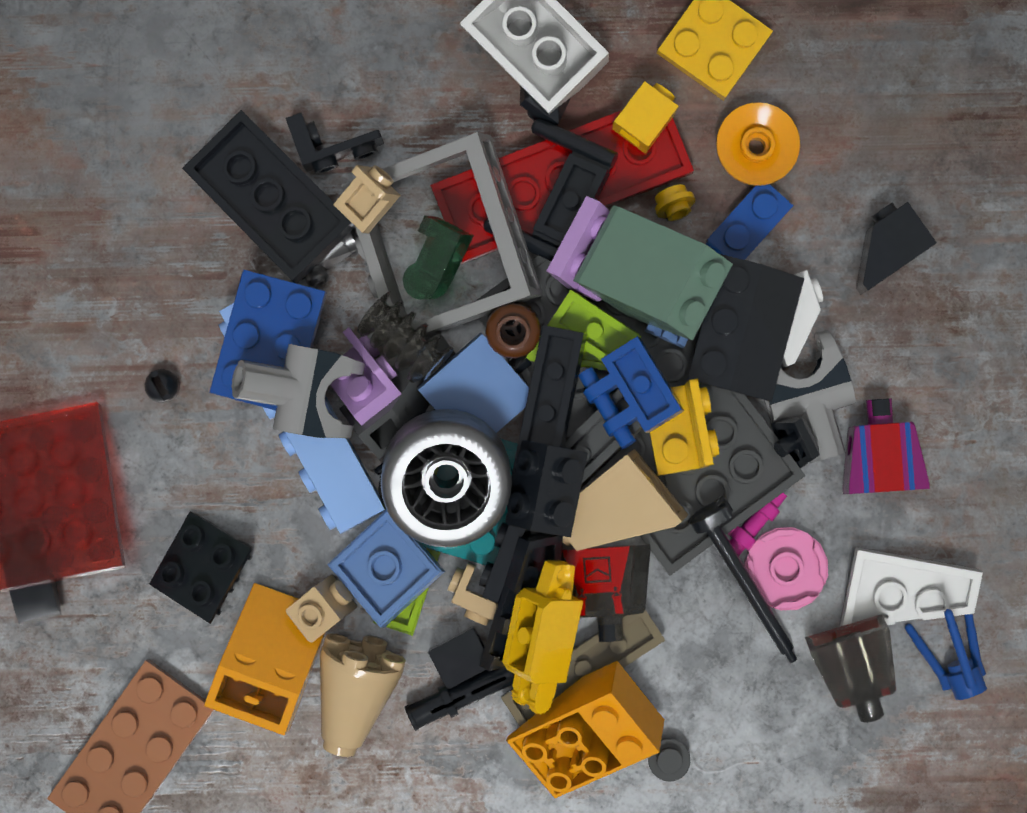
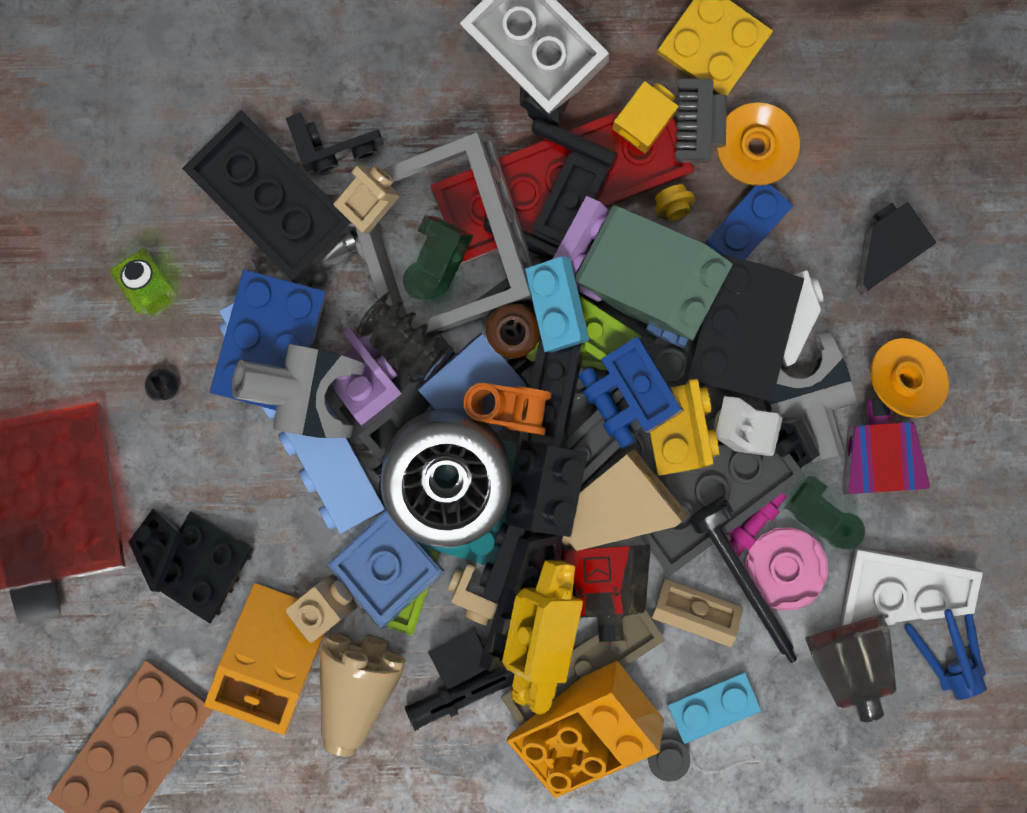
(144, 283): none -> clear neon green brick
(155, 548): none -> black piece
(514, 407): none -> orange piece
(557, 304): none -> medium azure plate
(697, 612): none -> tan plate
(710, 118): none -> dark grey piece
(713, 707): none -> medium azure plate
(746, 428): none -> white bracket
(821, 517): none -> clear green leg
(921, 371): none -> light orange dish

